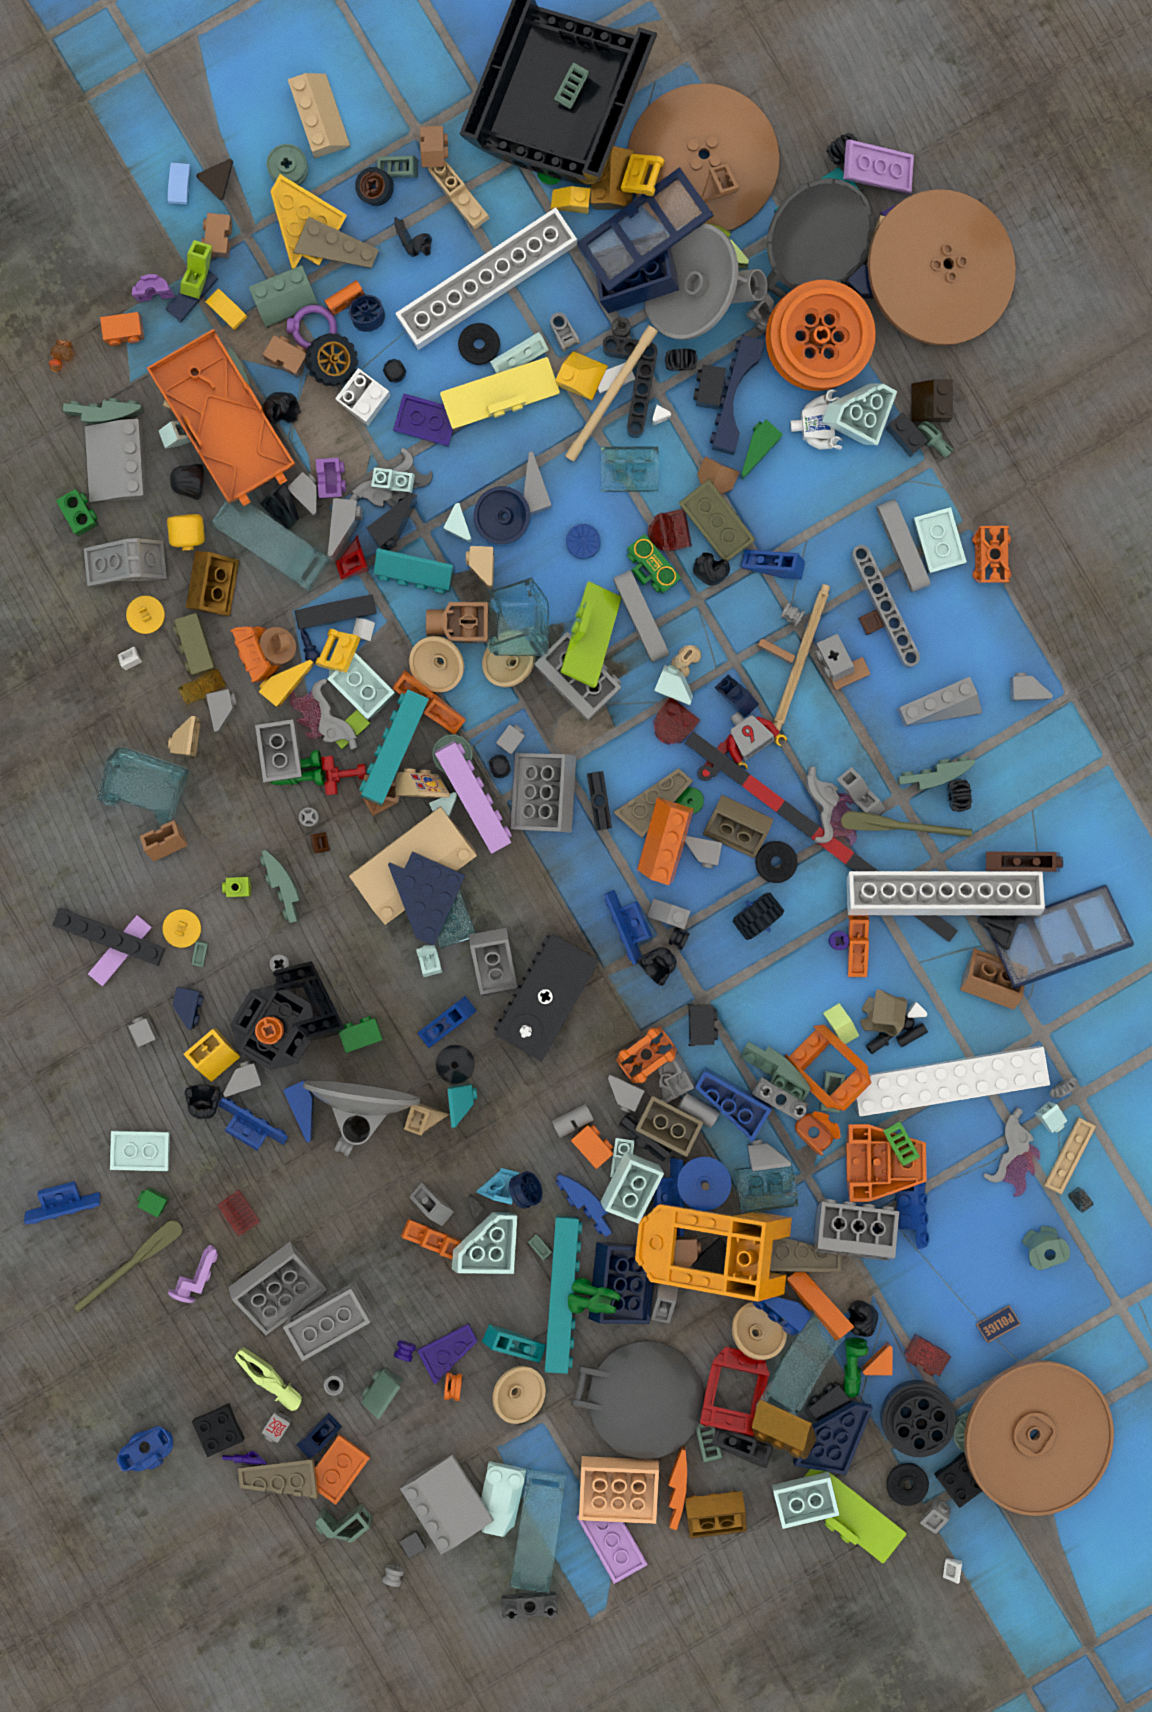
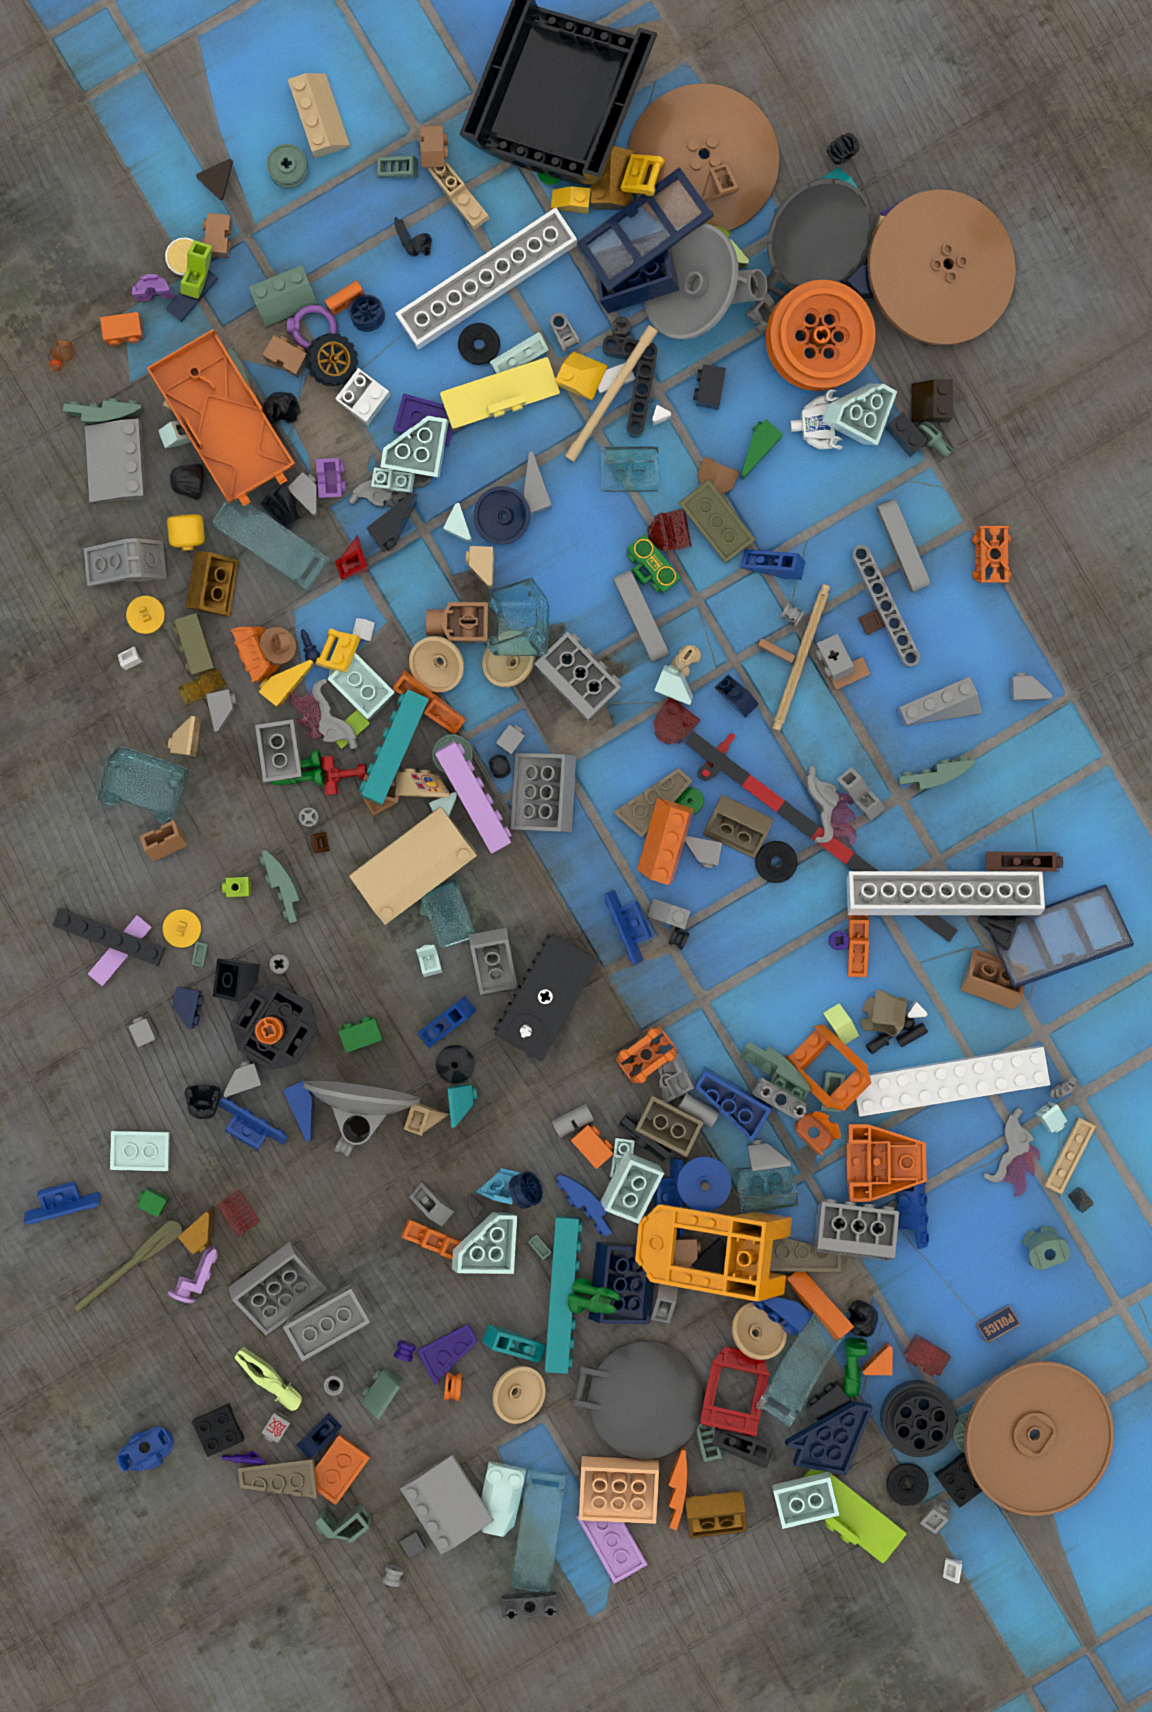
(74, 514): green brick -> none
(177, 255): none -> pearl gold tile
(178, 183): light blue slope -> none
(198, 1234): none -> pearl gold slope
(212, 1054): yellow slope -> none
(226, 309): yellow slope -> none
(234, 979): none -> black slope
(293, 208): yellow wing -> none
(327, 1020): black wedge -> none
(330, 244): dark tan wing -> none
(335, 612): black slope -> none
(343, 524): light grey slope -> none
(383, 183): wheel -> none
(394, 370): black piece -> none
(413, 570): teal slope -> none
(418, 449): none -> light aqua brick
(426, 893): dark blue wing -> none
(579, 71): sand green slope -> none
(583, 541): blue wheel -> none
(591, 634): lime bracket -> none
(597, 788): black piece -> none
(625, 1093): light grey slope -> none
(658, 964): black hair -> none
(681, 359): black gear -> none
(702, 1024): black brick -> none
(709, 570): black hair -> none
(727, 433): dark blue arch -> none
(750, 737): light grey torso -> none
(758, 916): black wheel -> none
(783, 1430): pearl gold slope -> none
(872, 822): olive piece -> none
(878, 166): lavender tile -> none
(903, 1161): bright green slope -> none
(939, 540): light aqua plate -> none
(959, 795): black gear -> none

